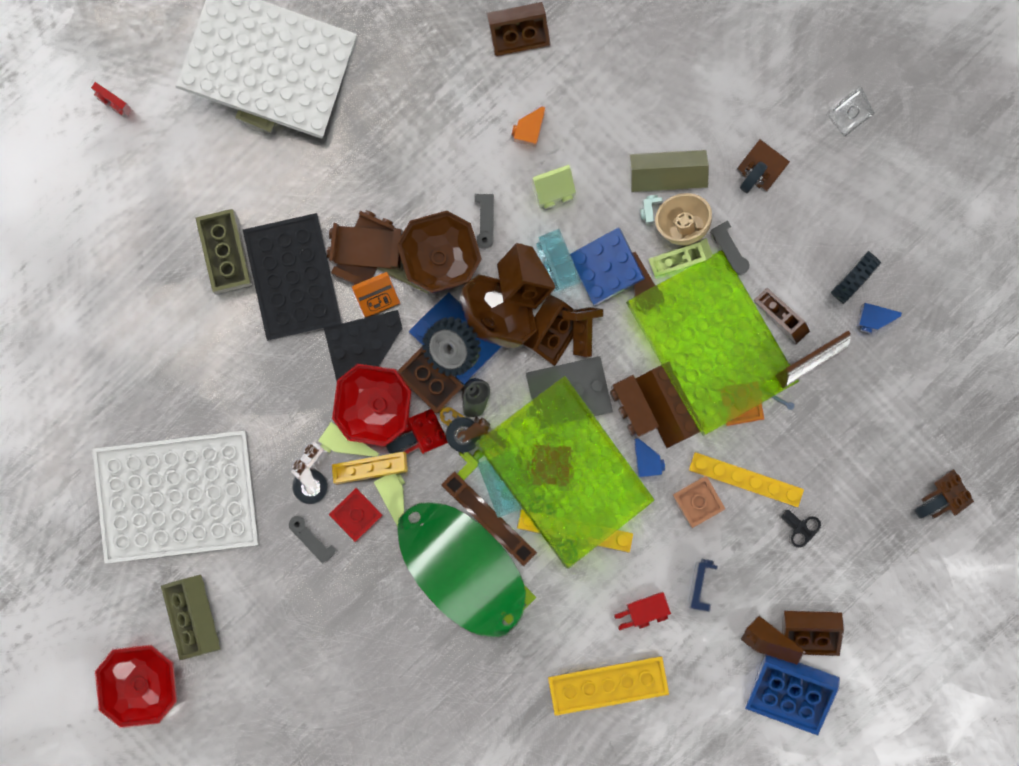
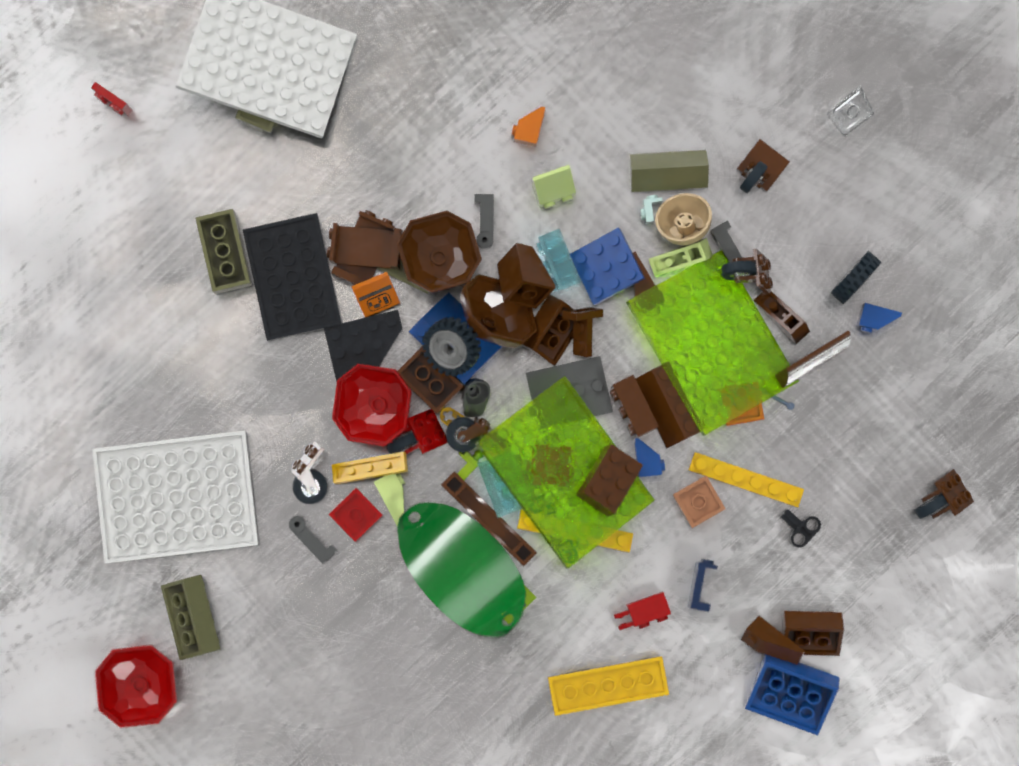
(334, 440): yellowish green slope -> none
(518, 29): reddish brown slope -> none
(609, 480): none -> reddish brown brick
(744, 271): none -> reddish brown plate

